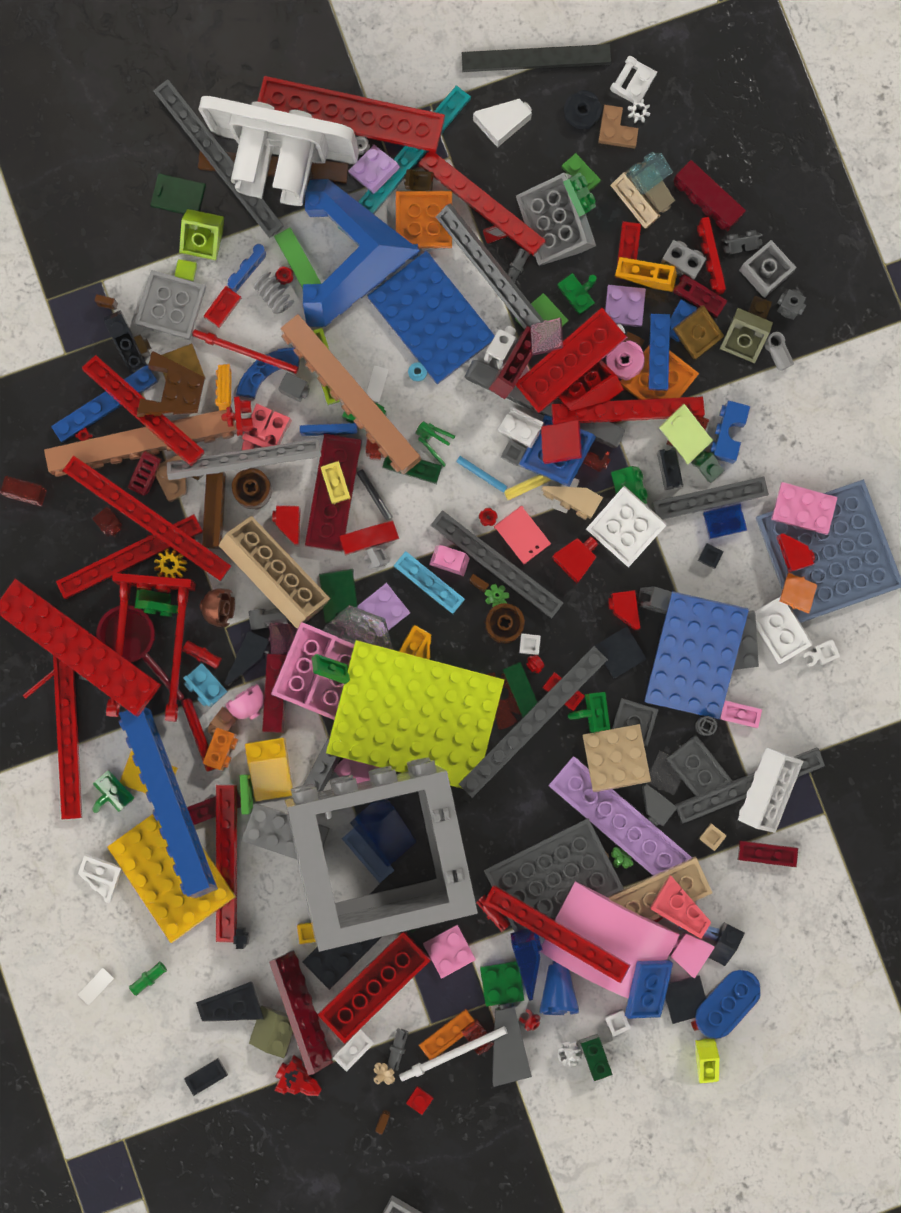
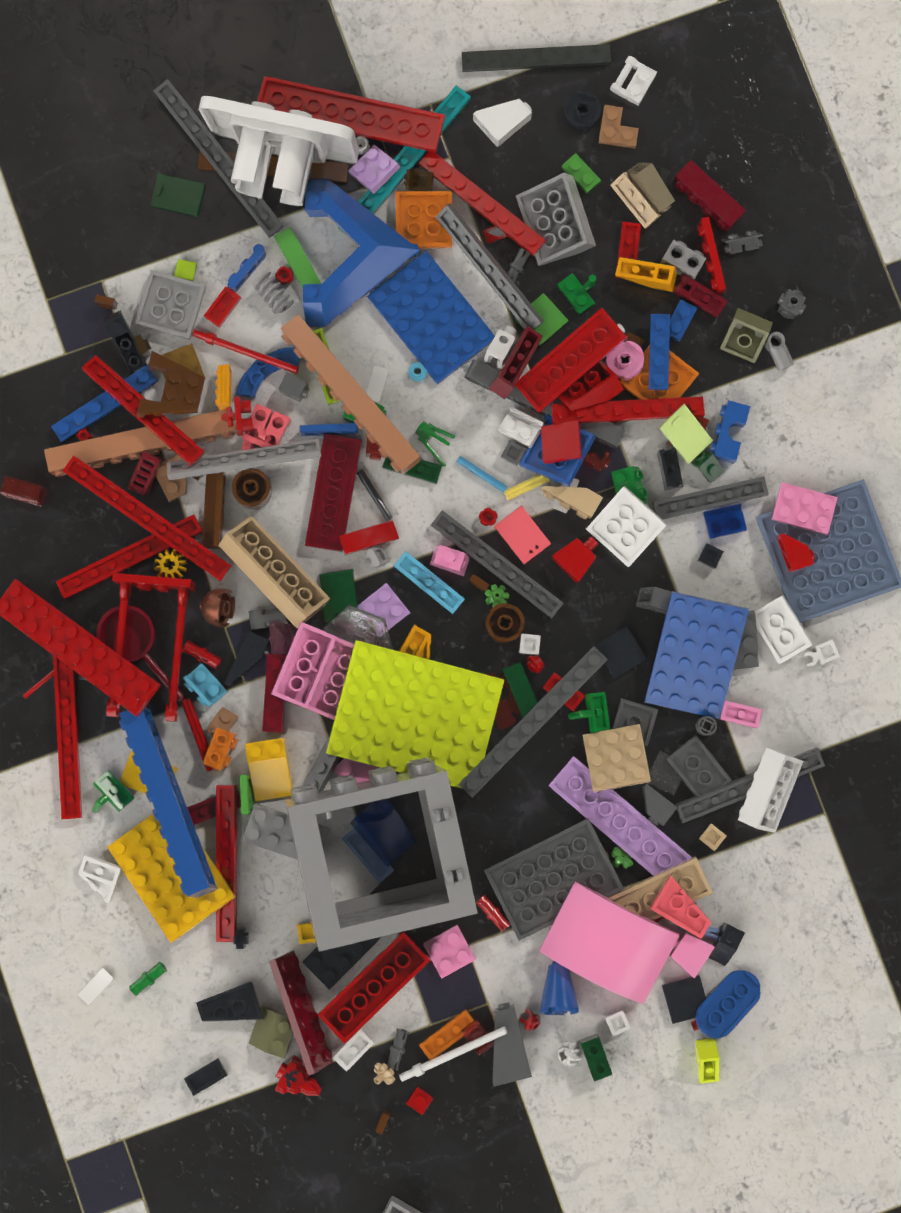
(108, 522): clear red bracket -> none
(155, 602): green bracket -> none
(201, 234): lime slope -> none
(247, 703): bright pink cylinder -> none
(288, 522): red slope -> none
(330, 669): green plate -> none
(335, 482): light yellow plate -> none
(502, 983): green plate -> none
(526, 950): clear blue slope -> none
(546, 336): clear pink piece -> none
(557, 934): red plate -> none
(579, 194): green plate -> none
(625, 305): lavender plate -> none
(625, 608): red slope -> none
(637, 116): white gear -> none
(648, 989): blue tile -> none
(649, 172): clear light blue bracket -> none
(698, 332): pearl gold tile -> none
(760, 307): dark brown plate -> none
(767, 268): light grey brick -> none
(768, 854): dark red plate -> none
(798, 592): orange piece -> none

